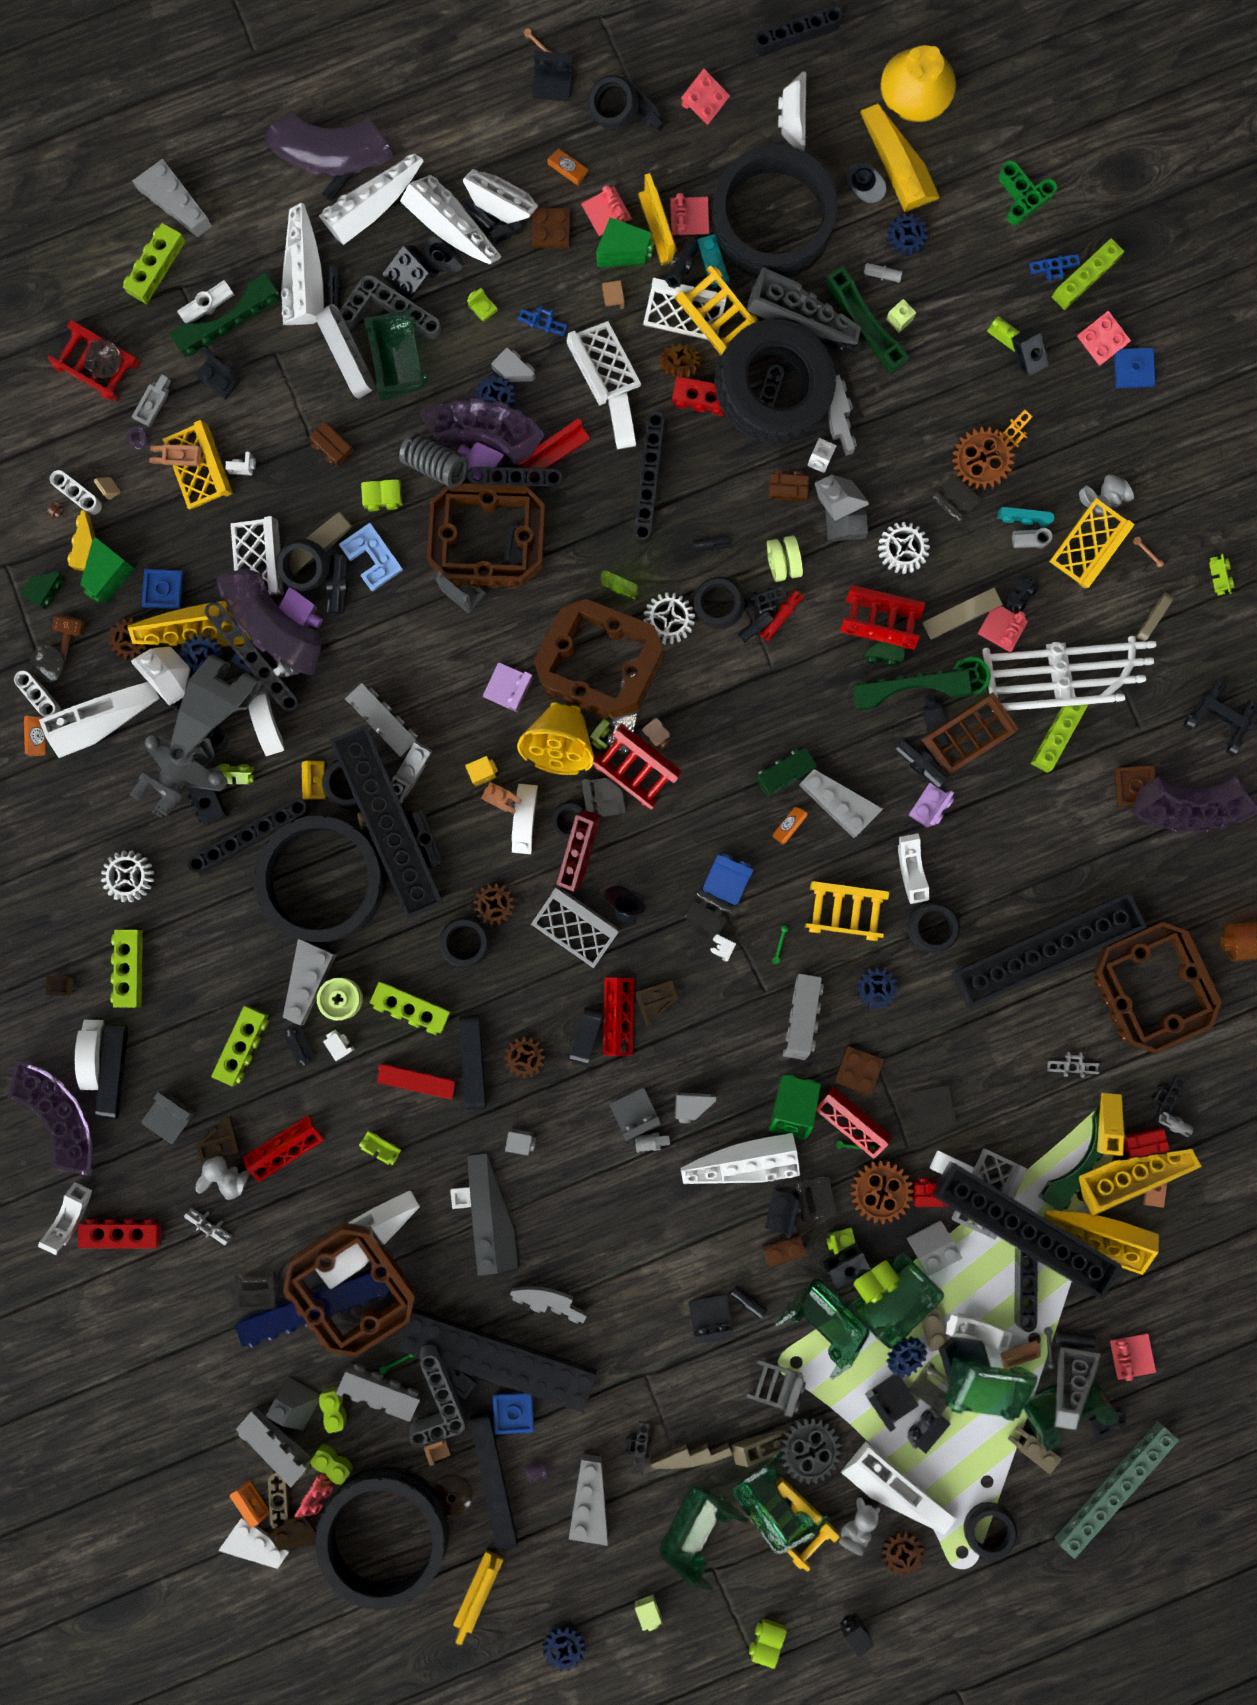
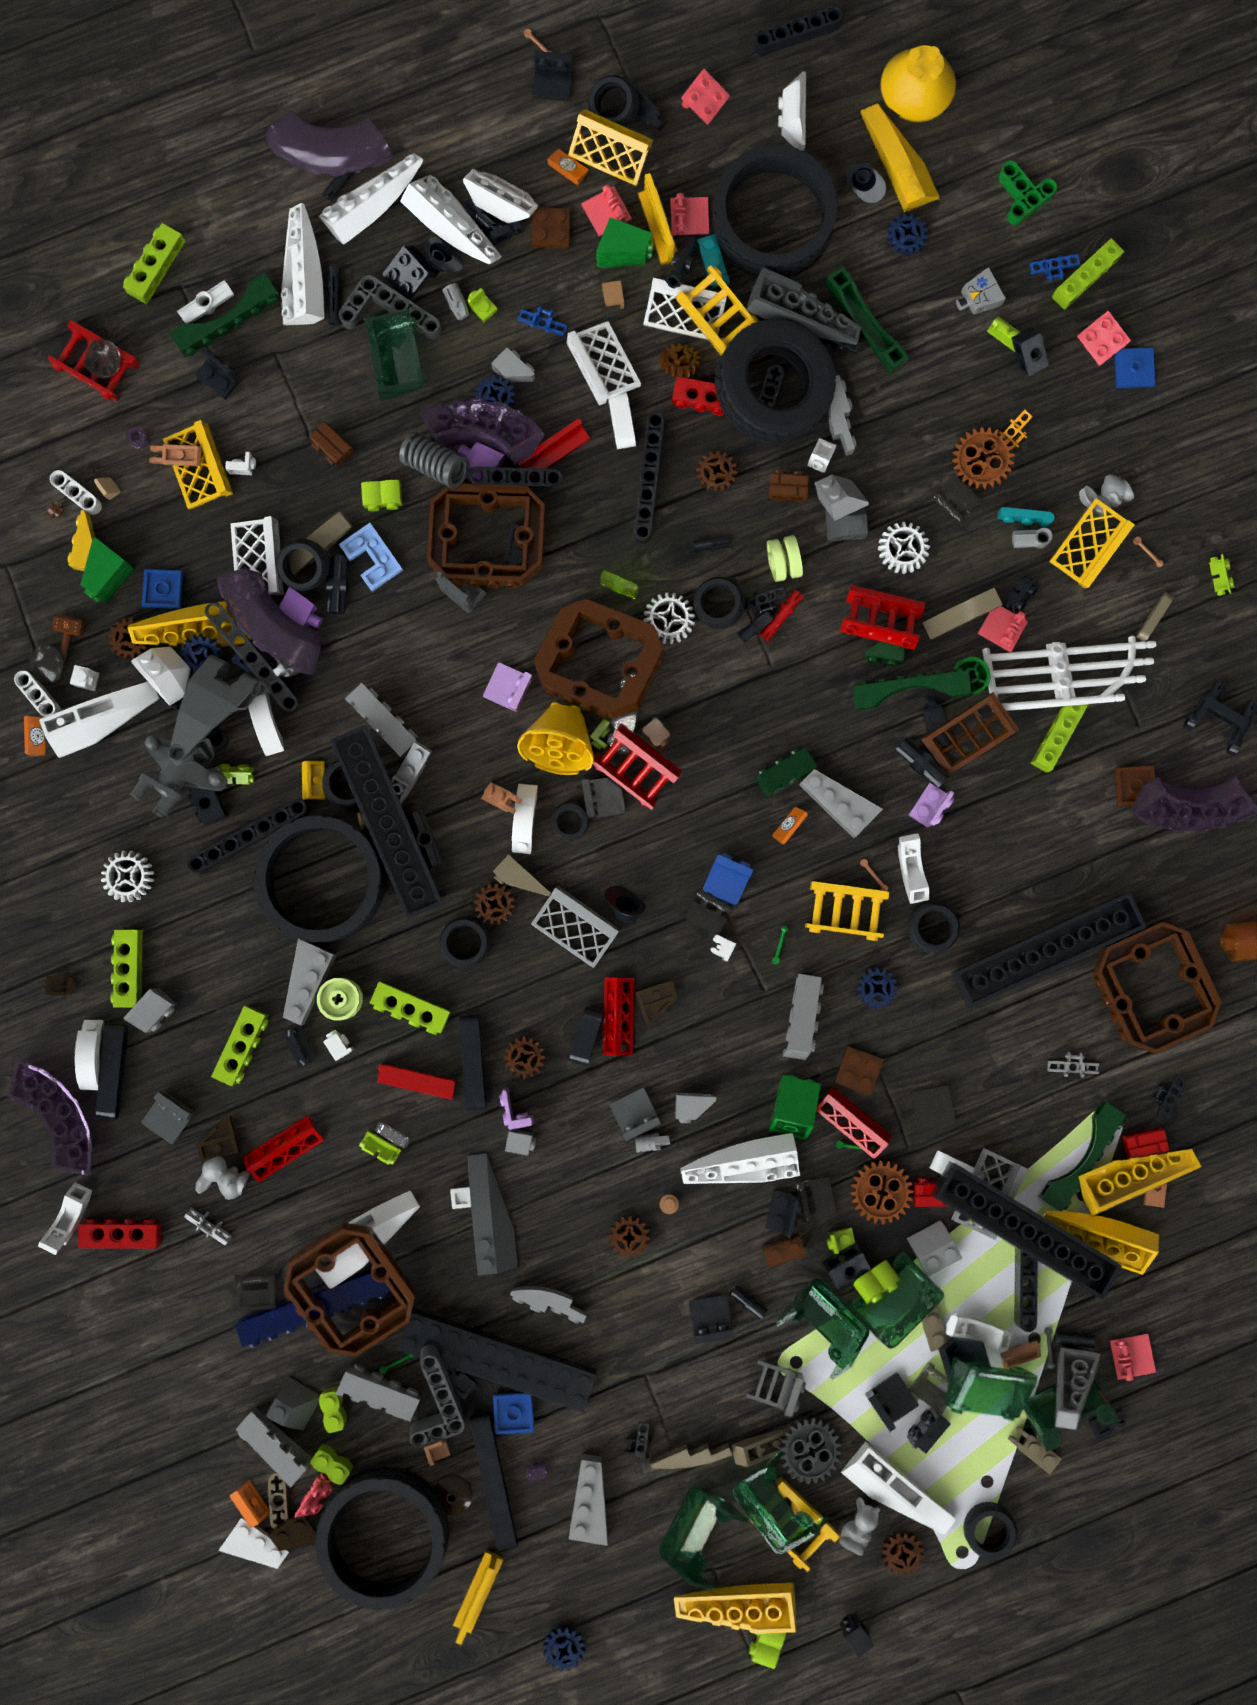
(43, 588): dark green slope -> none
(84, 678): none -> white brick
(151, 1010): none -> light grey slope
(152, 401): light grey hinge -> none
(168, 193): light grey wedge -> none
(345, 351): beam -> none
(392, 1135): none -> clear beam
(456, 301): none -> light grey hinge
(482, 770): yellow brick -> none
(515, 875): none -> dark tan slope
(520, 1120): none -> lavender bracket
(578, 850): dark red brick -> none
(619, 134): none -> yellow fence
(639, 1237): none -> reddish brown gear
(648, 1613): yellowish green brick -> none
(669, 1204): none -> medium nougat plate
(709, 468): none -> reddish brown gear
(748, 1607): none -> yellow wedge
(864, 863): none -> nougat hinge
(883, 272): light grey axle -> none
(901, 315): yellowish green brick -> none
(906, 1356): dark blue gear -> none
(981, 294): none -> light grey torso
(1111, 1125): yellow slope -> none
(1116, 1489): sand green brick -> none
(1176, 1124): light grey pin -> none

